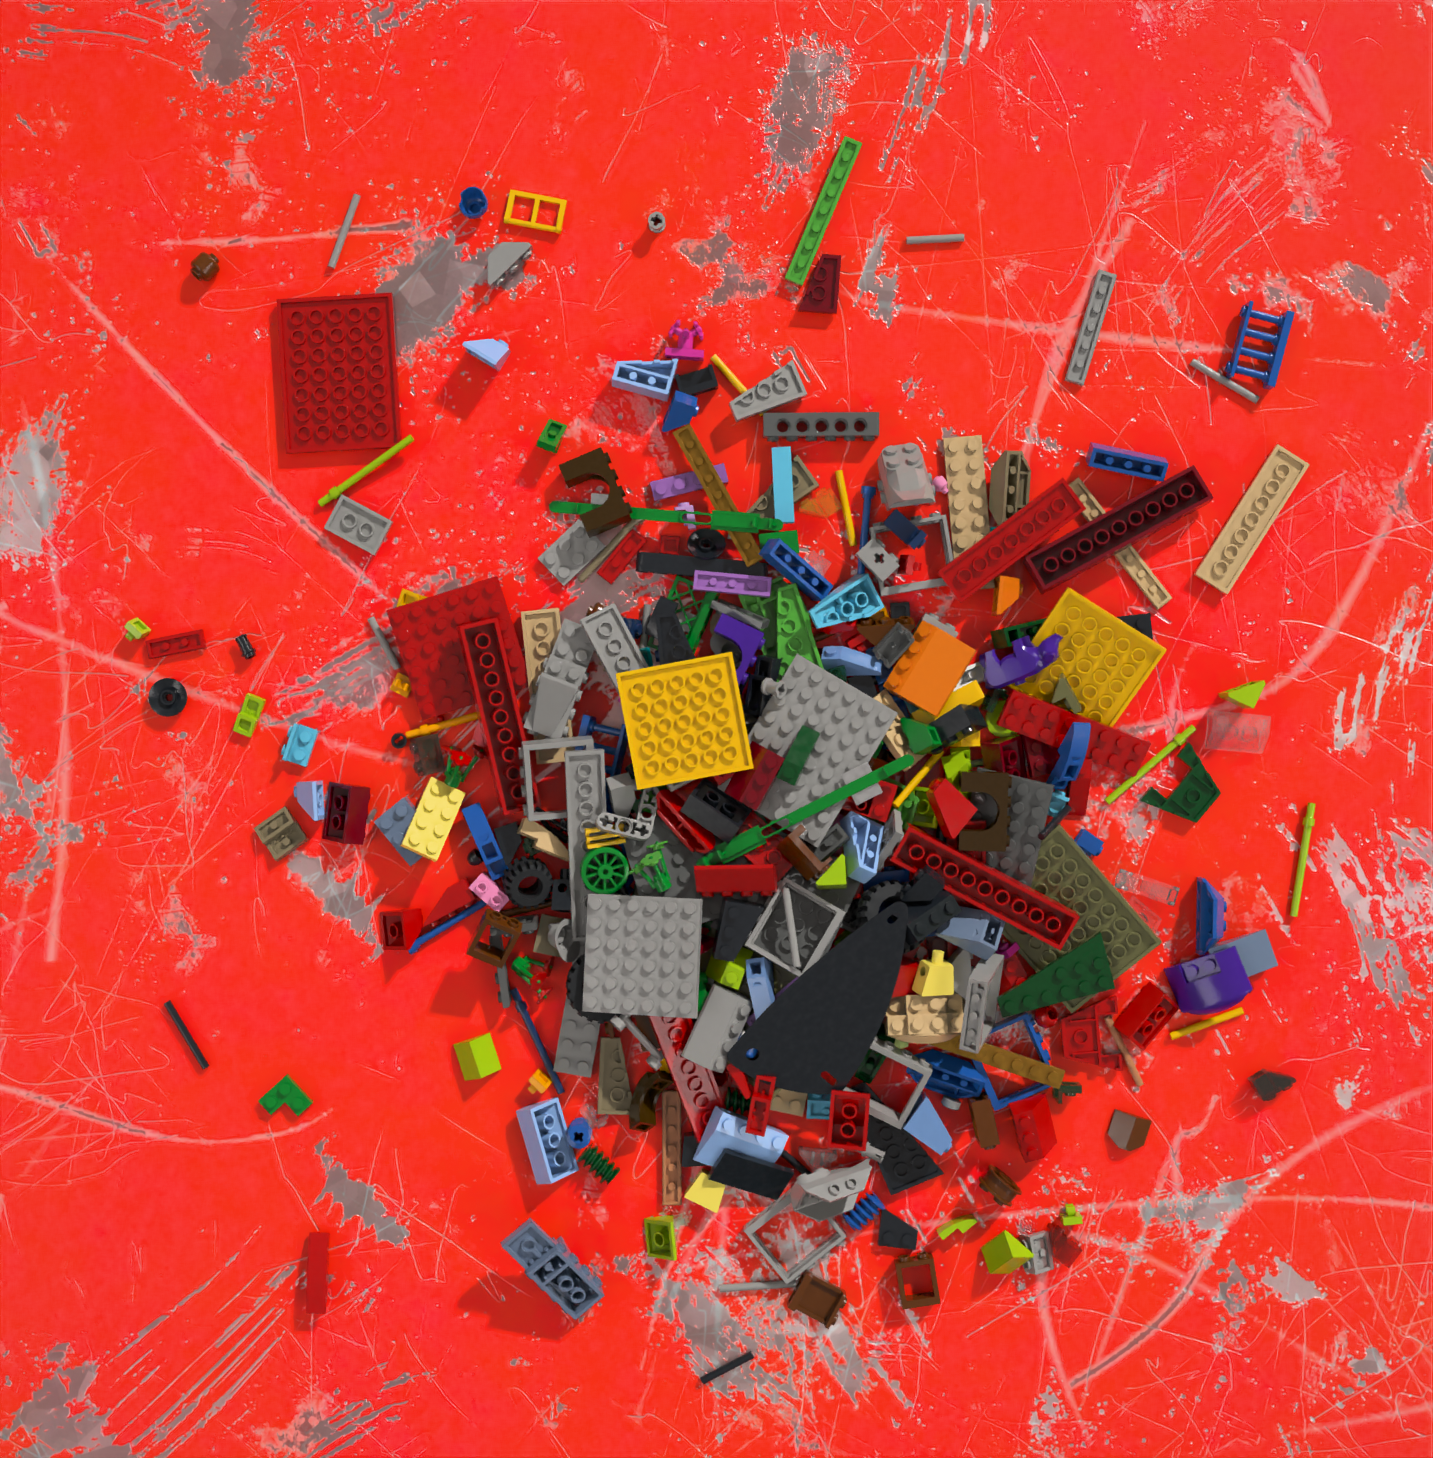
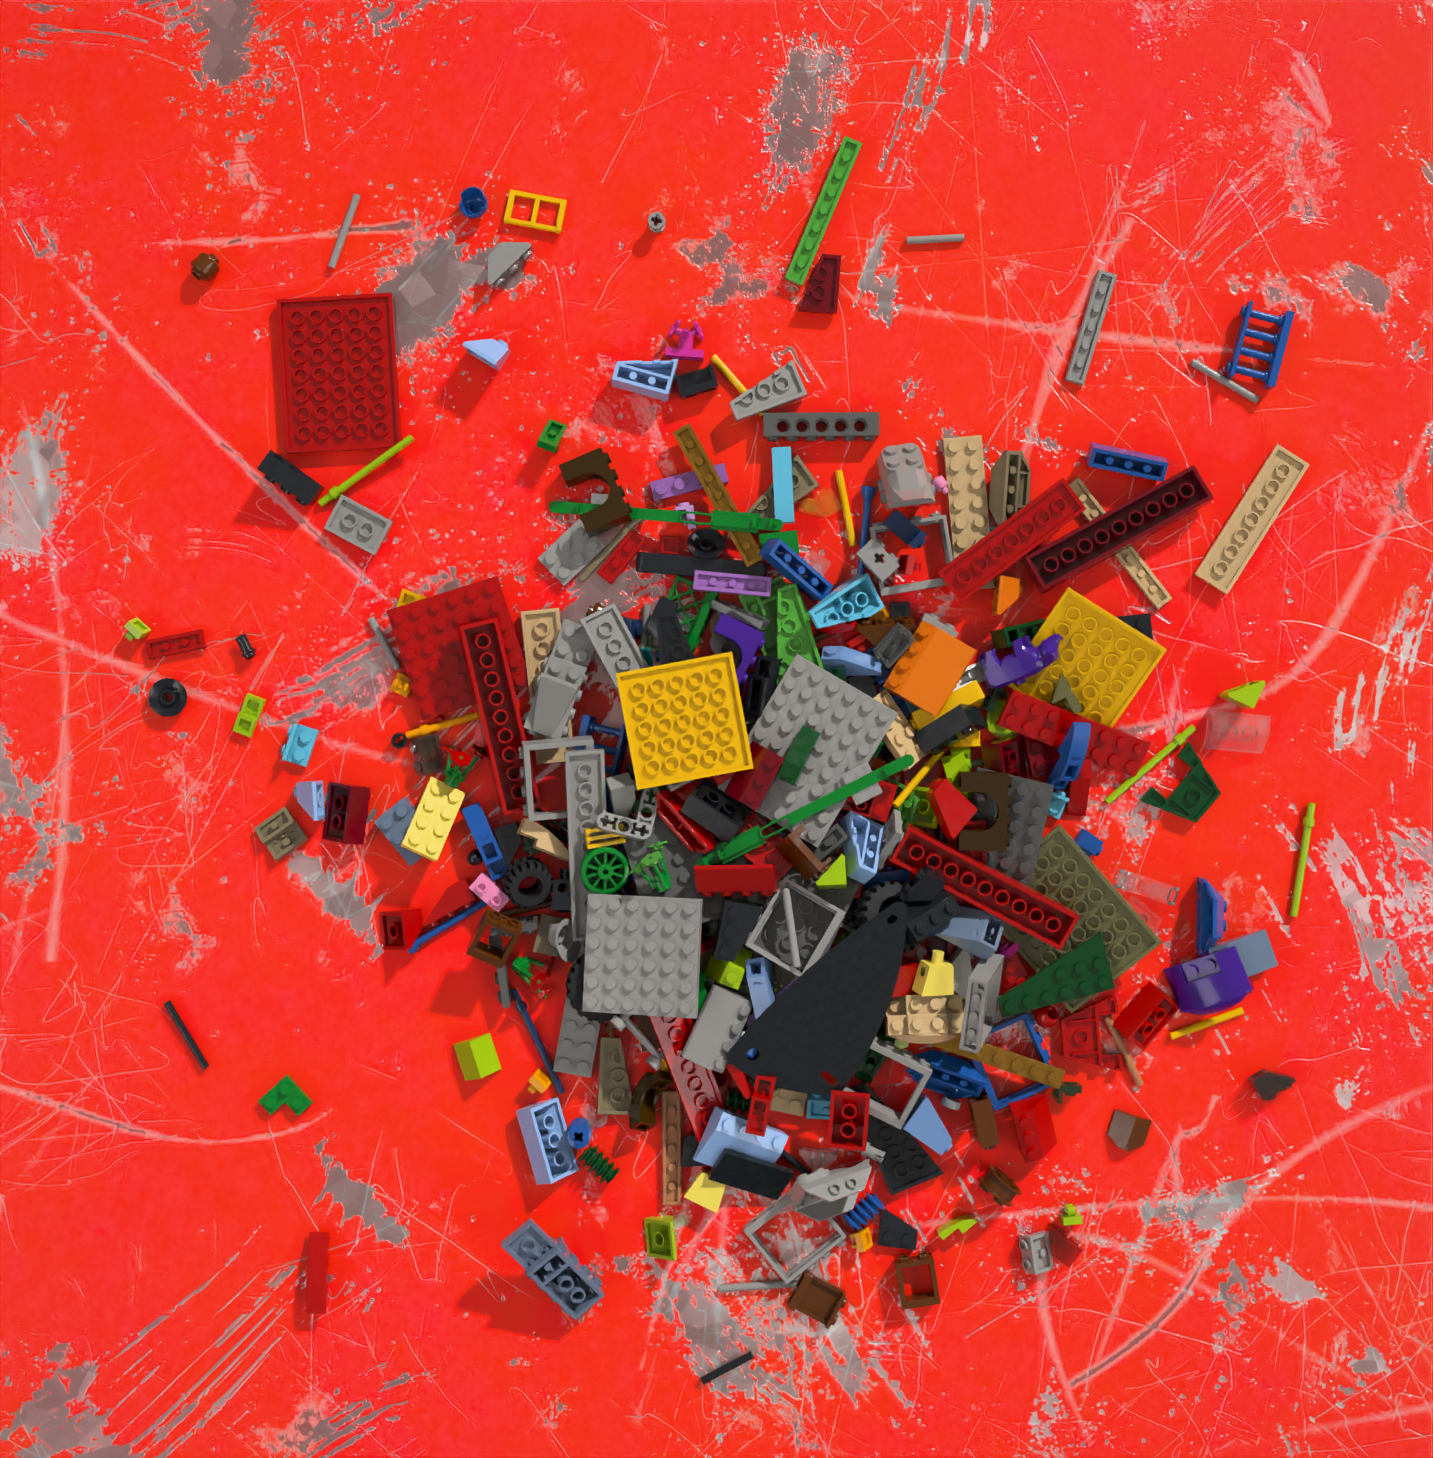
(290, 478): none -> black wedge
(680, 411): blue slope -> none
(772, 687): light grey bush -> none
(863, 1239): none -> light orange tile
(921, 736): green slope -> none
(1005, 1254): lime slope -> none
(1054, 822): black bar -> none

